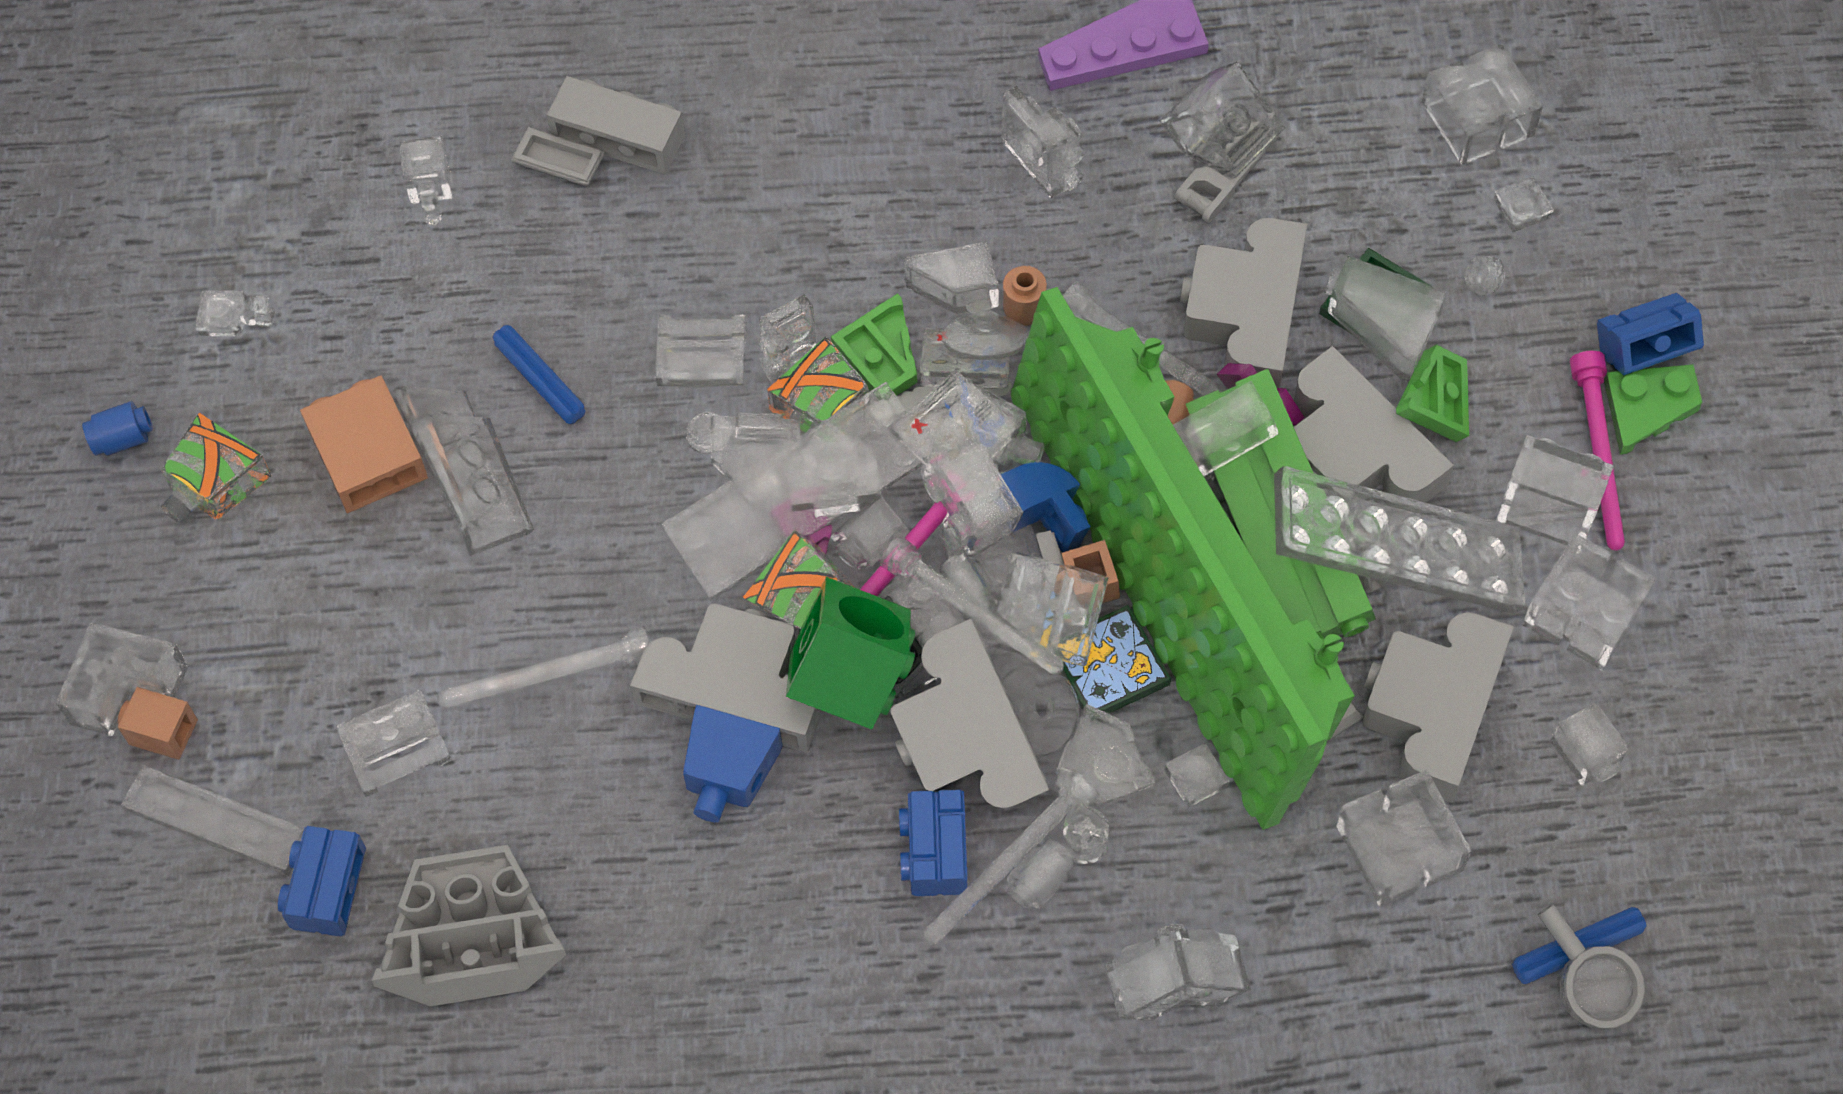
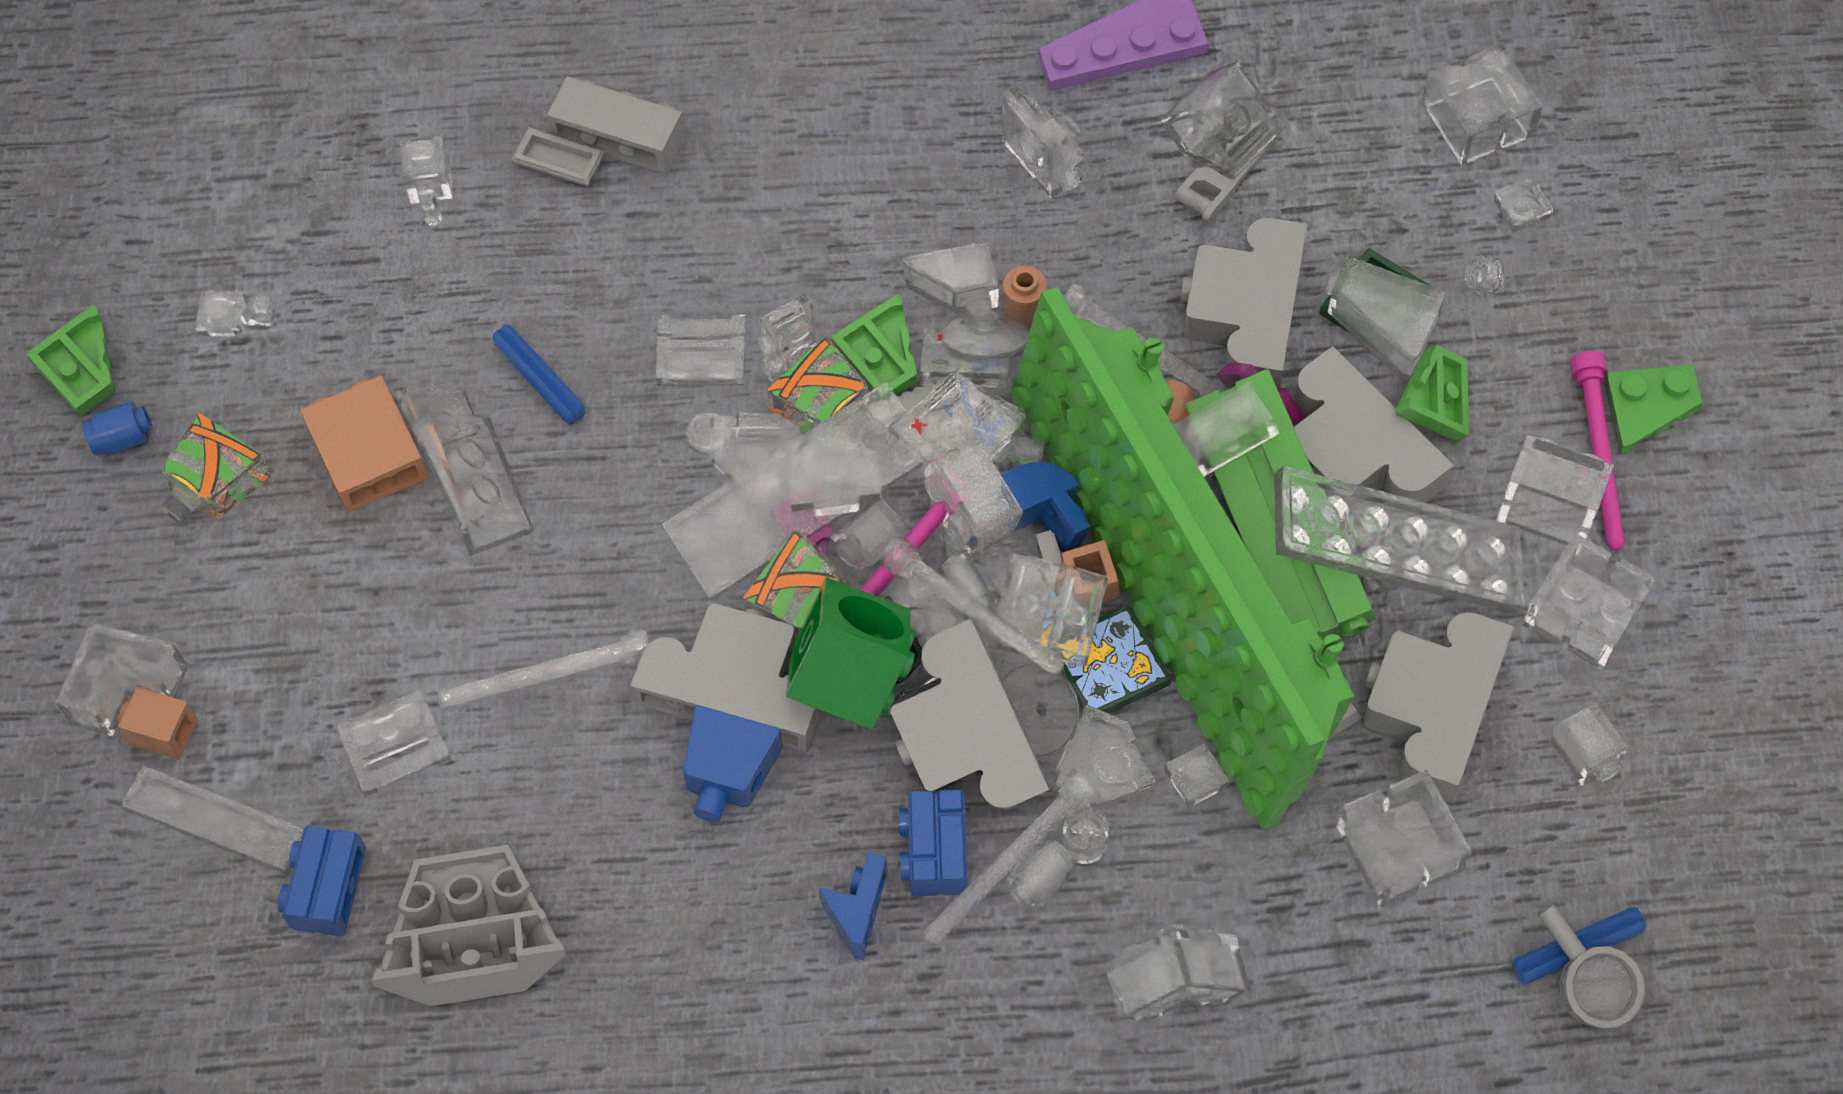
(77, 361): none -> bright green wing
(856, 914): none -> blue slope
(1650, 333): blue brick -> none

